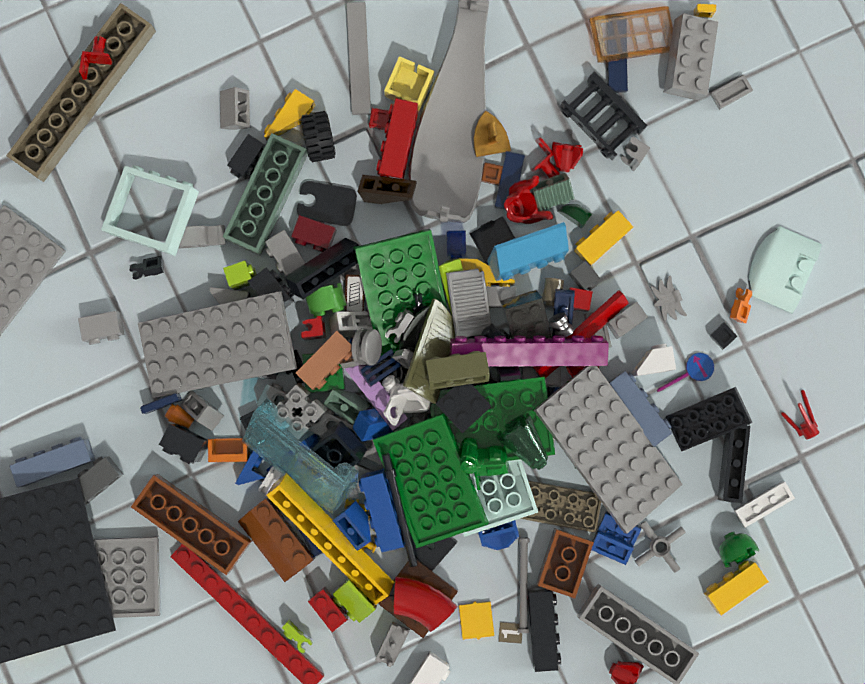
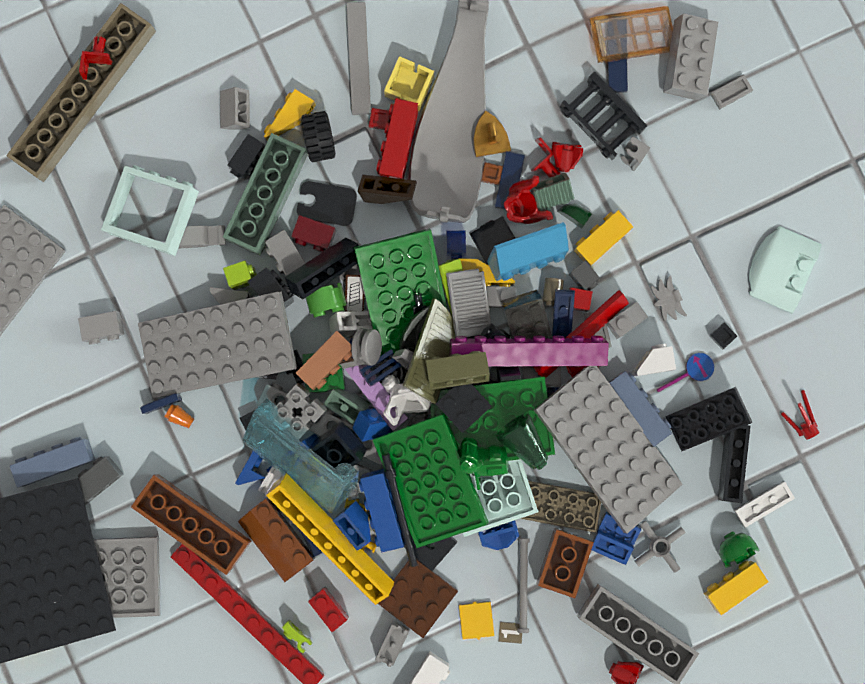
(149, 267): black plate -> none
(184, 443): black brick -> none
(201, 410): light grey slope -> none
(227, 450): orange panel -> none
(316, 328): red hinge -> none
(354, 600): lime slope -> none
(403, 320): light grey plate -> none
(421, 603): red brick -> none
(543, 633): black brick -> none
(561, 325): flat silver wheel -> none
(705, 10): yellow tile -> none
(741, 308): orange plate -> none

